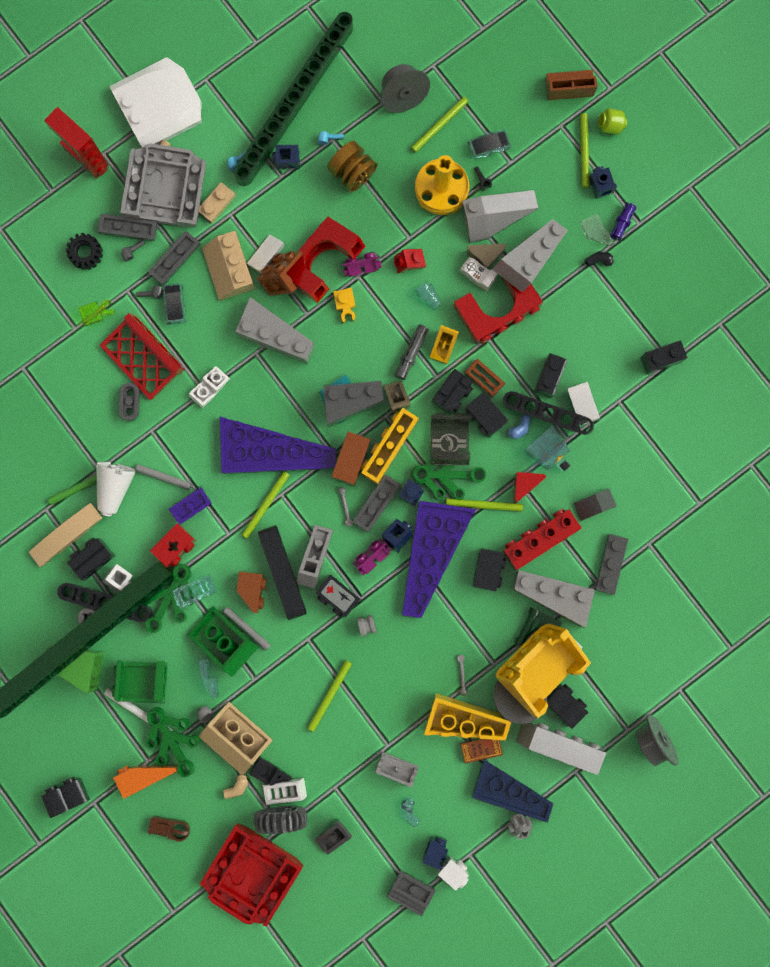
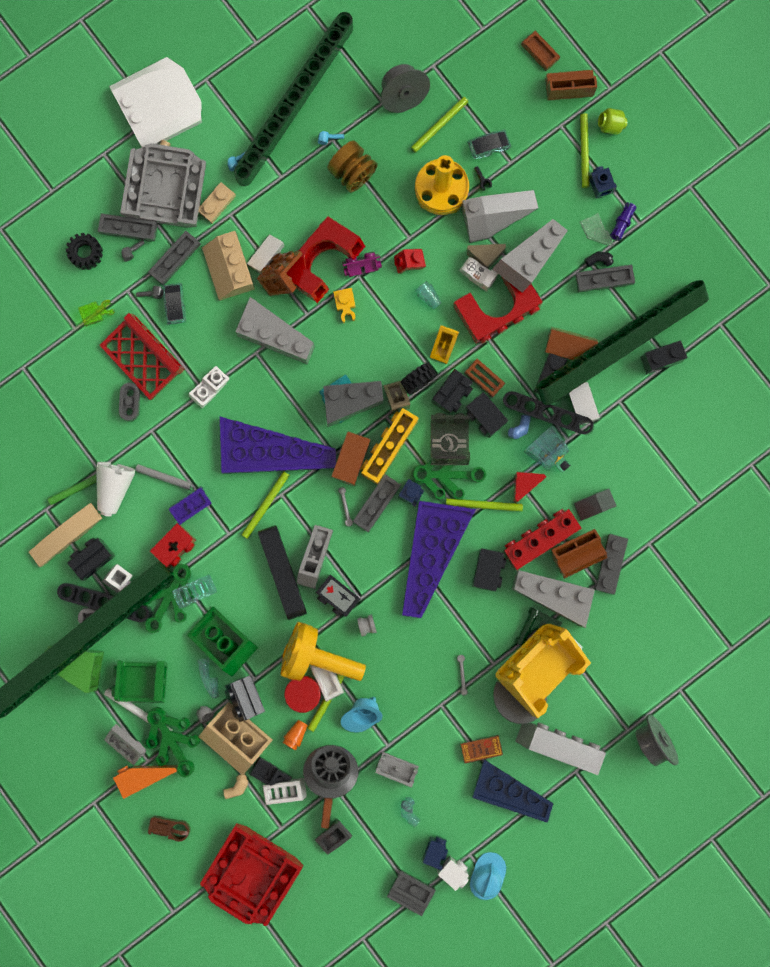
(65, 797): black brick -> none
(77, 142): red arch -> none
(125, 744): none -> light grey bracket
(244, 698): none -> brick
(246, 628): light grey bar -> none
(250, 589): dark orange slope -> none
(280, 819): dark grey gear -> none
(289, 151): dark blue brick -> none
(295, 735): none -> orange cone
(301, 653): none -> yellow piece
(302, 695): none -> red head
(326, 813): none -> dark orange tile
(327, 682): none -> white tile
(330, 771): none -> dark grey piece
(362, 715): none -> medium azure piece
(378, 550): magenta hinge -> none
(395, 529): dark blue brick -> none
(408, 358): dark grey pin -> none
(418, 378): none -> black tyre
(465, 720): yellow wedge -> none
(488, 876): none -> medium azure piece
(520, 826): light grey gear -> none
(540, 50): none -> dark orange tile
(566, 706): black brick -> none
(567, 343): none -> dark orange piece
(579, 553): none -> dark orange piece
(605, 278): none -> dark grey plate
(622, 342): none -> dark green beam

